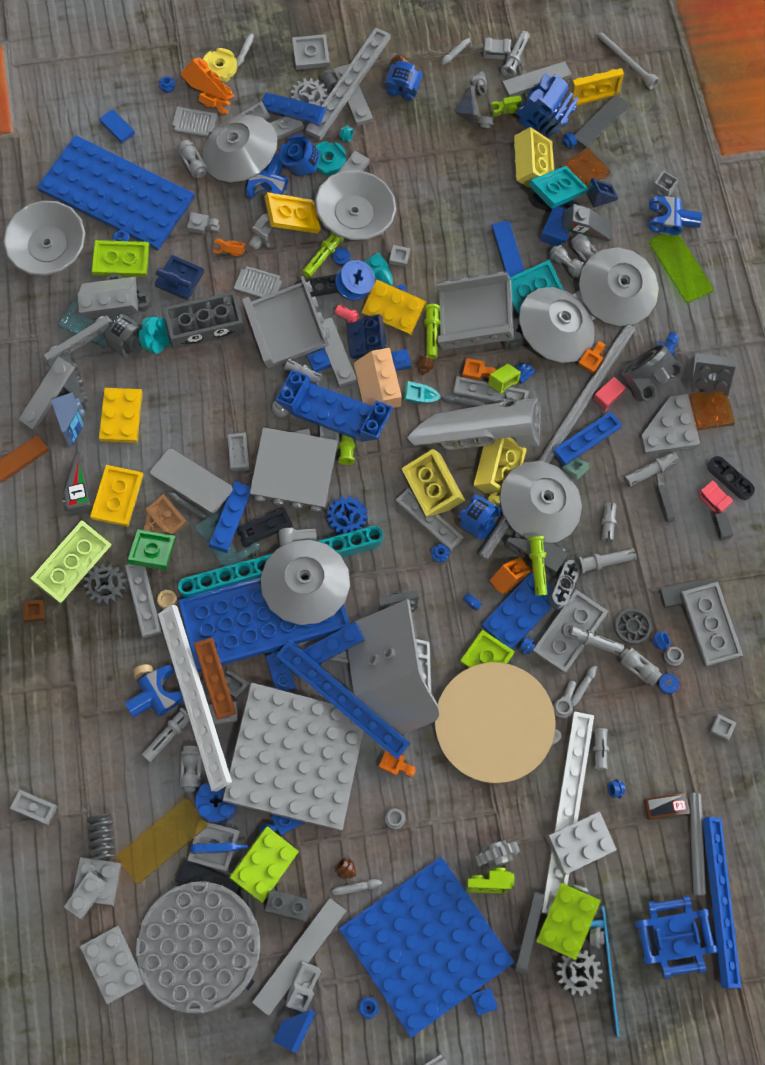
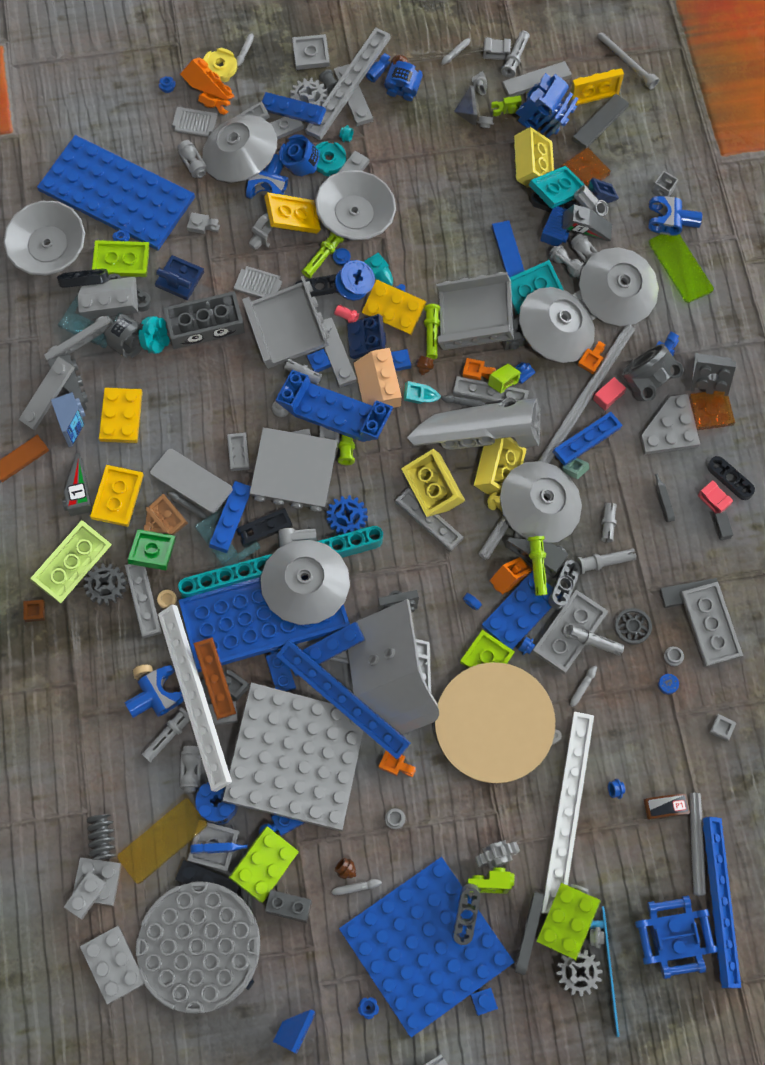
(33, 807): light grey plate -> none
(83, 278): none -> black beam
(117, 126): blue tile -> none
(233, 247): orange plate -> none
(302, 951): light grey tile -> none
(302, 986): light grey slope -> none
(378, 68): none -> blue bar
(399, 256): light grey plate -> none
(440, 557): blue plate -> none
(469, 923): none -> dark grey beam
(479, 517): blue brick -> none
(563, 706): light grey plate -> none
(569, 140): blue plate -> none
(581, 843): light grey plate -> none
(588, 200): none -> light grey piece
(600, 749): light grey pin -> none
(648, 672): light grey piece -> none
(658, 465): light grey pin -> none
(661, 640): blue plate -> none

